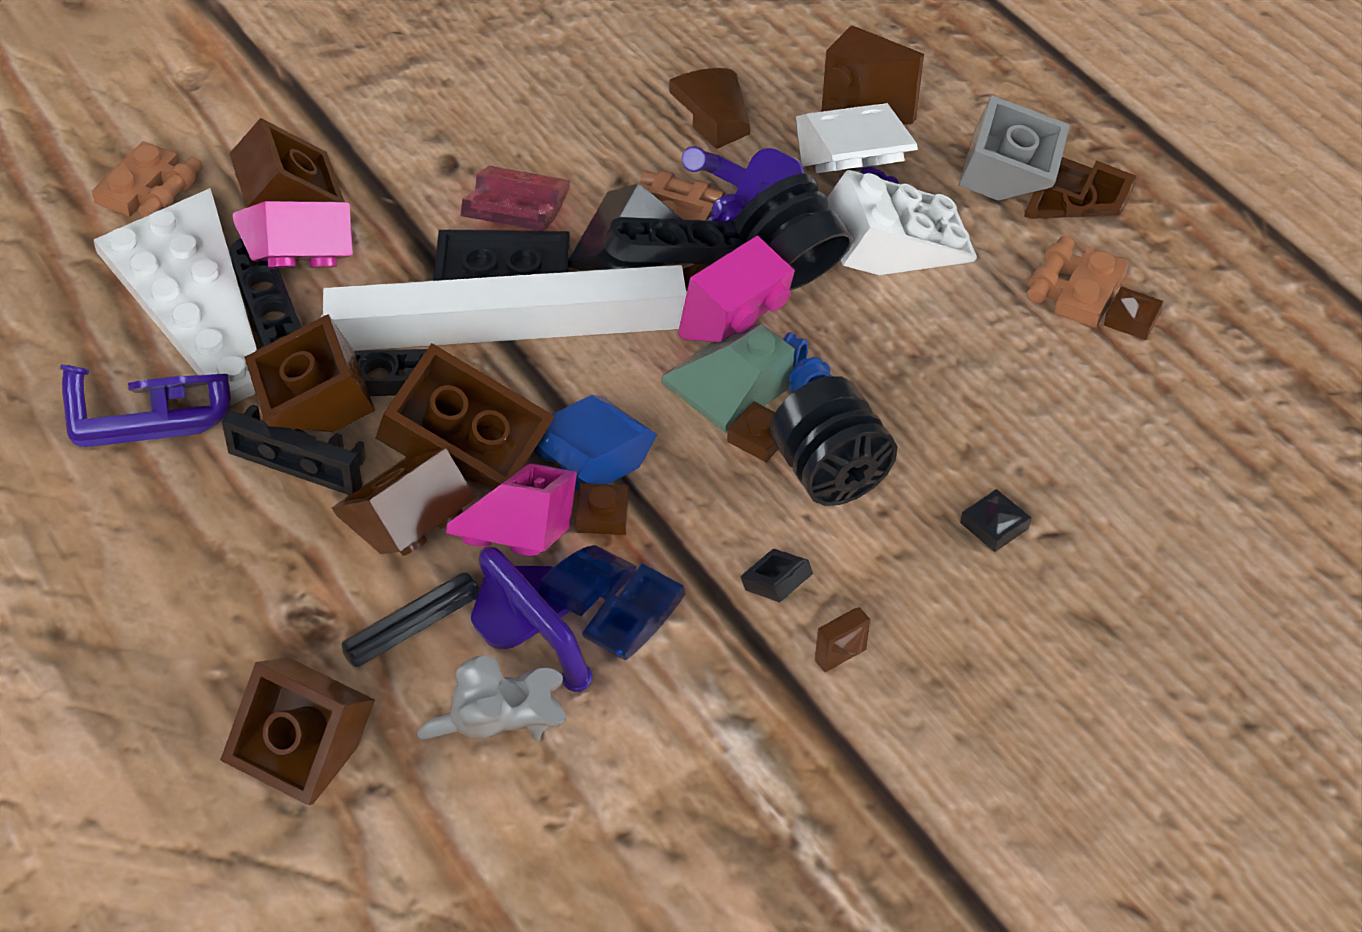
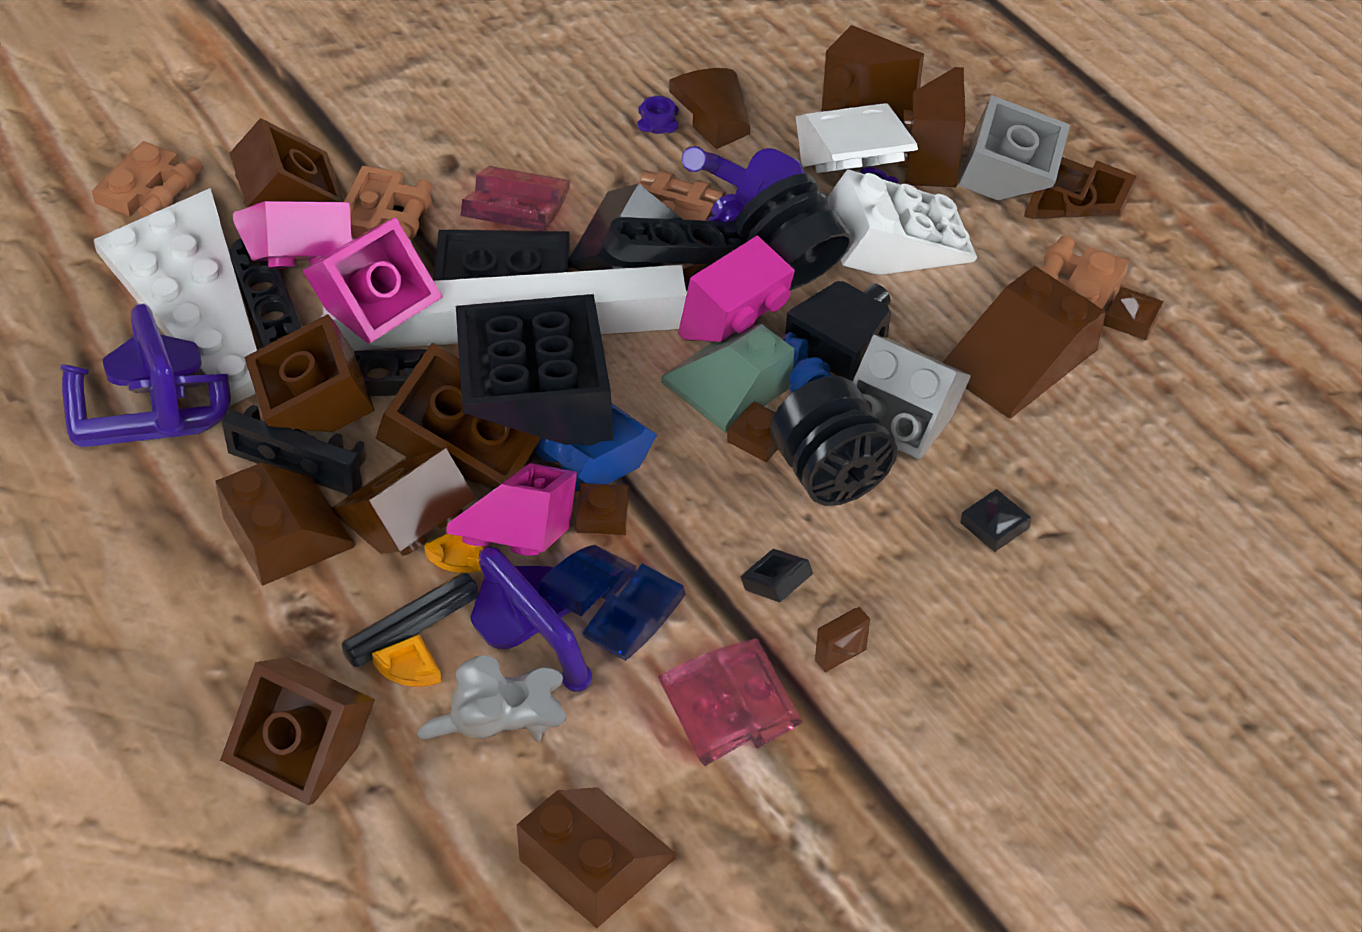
(155, 358): none -> dark purple piece
(280, 520): none -> reddish brown slope
(373, 281): none -> dark pink slope
(377, 193): none -> nougat plate
(408, 663): none -> light orange tile
(453, 554): none -> light orange tile
(537, 367): none -> black slope
(590, 851): none -> reddish brown slope
(658, 115): none -> dark purple plate
(729, 700): none -> clear pink slope
(841, 324): none -> black torso
(909, 392): none -> light grey slope
(938, 128): none -> reddish brown slope
(1027, 341): none -> reddish brown slope

